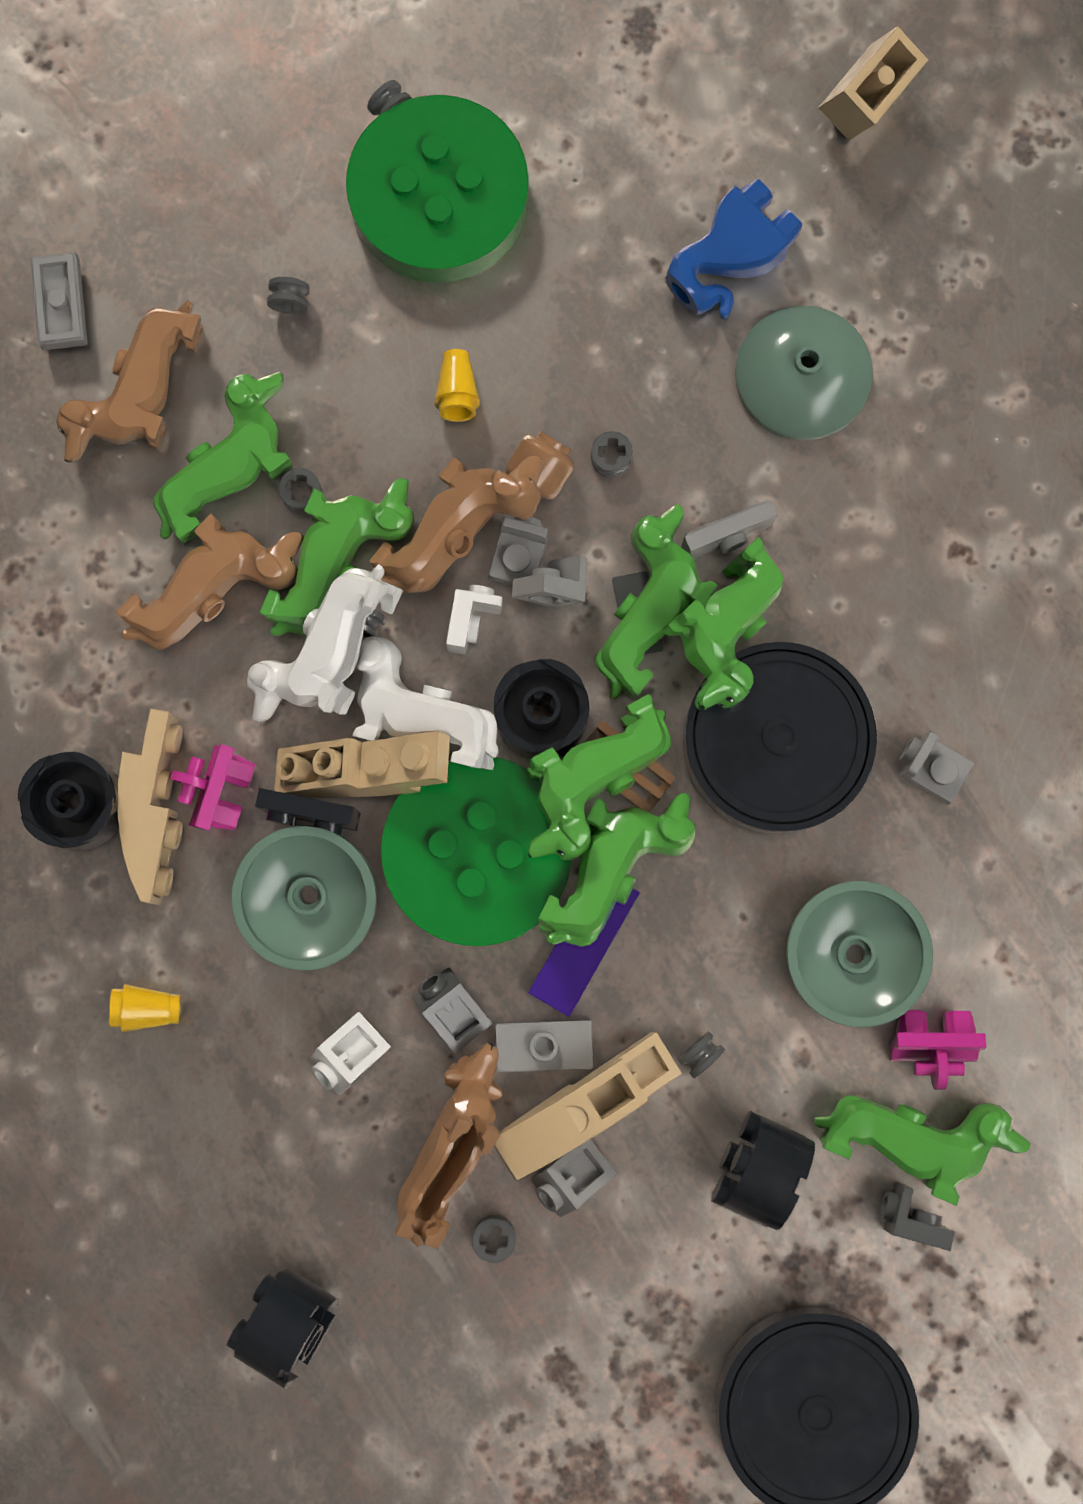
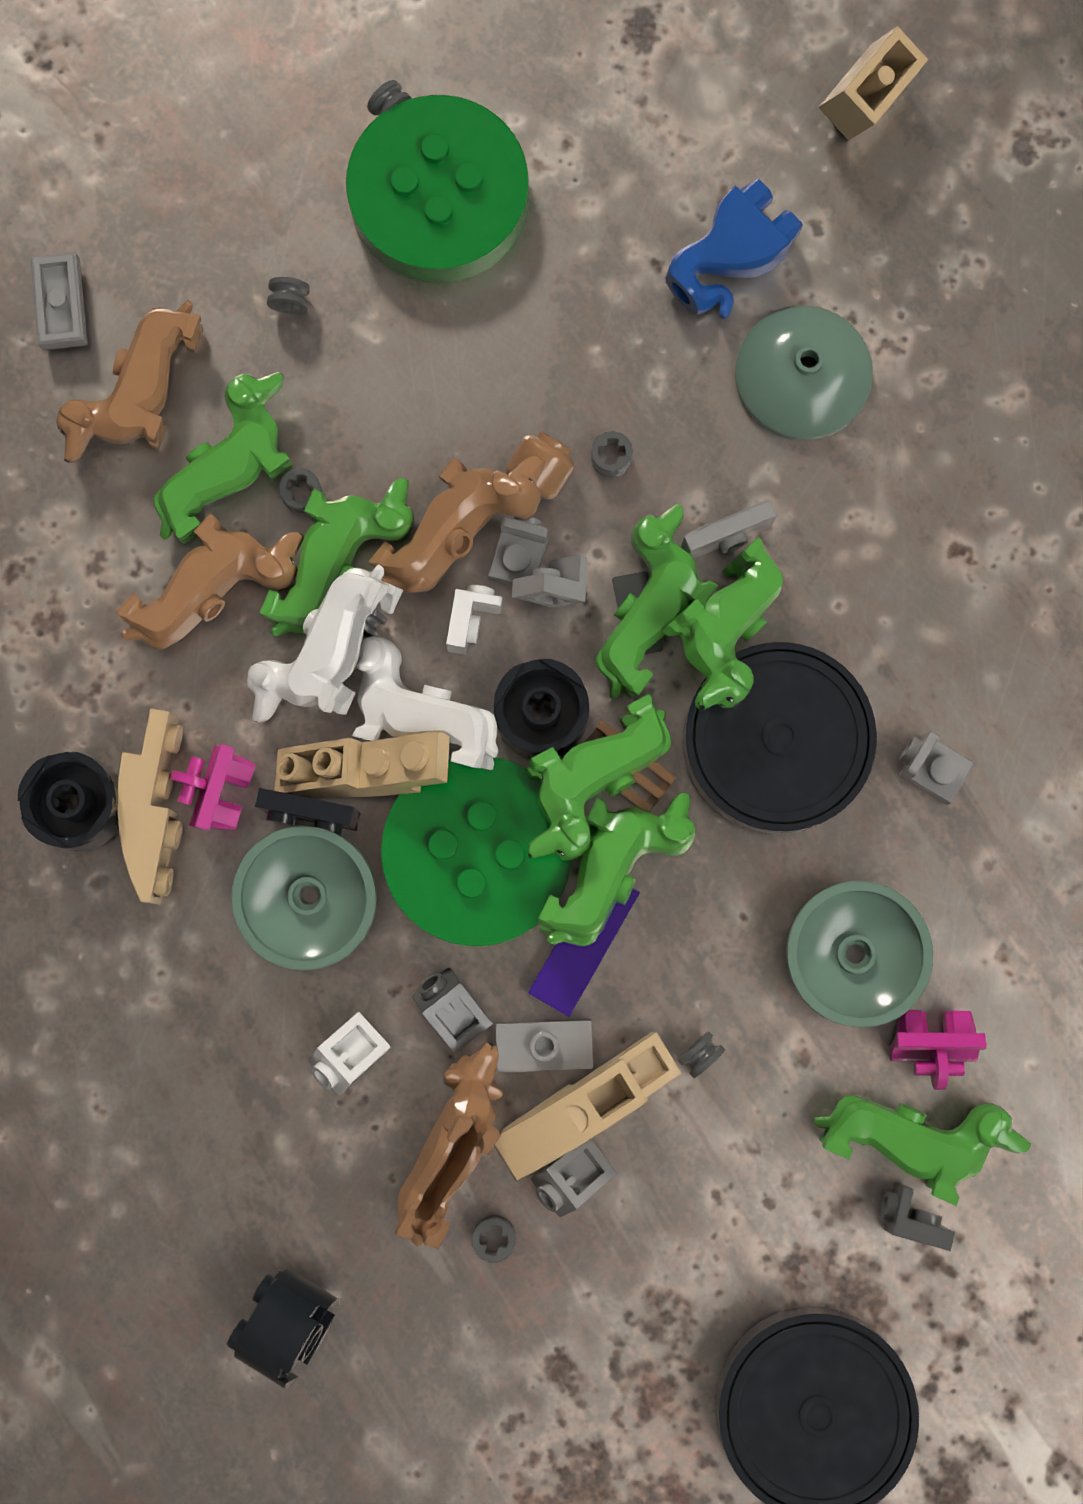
(142, 1008): yellow cone -> none
(456, 387): yellow cone -> none
(763, 1171): black brick -> none

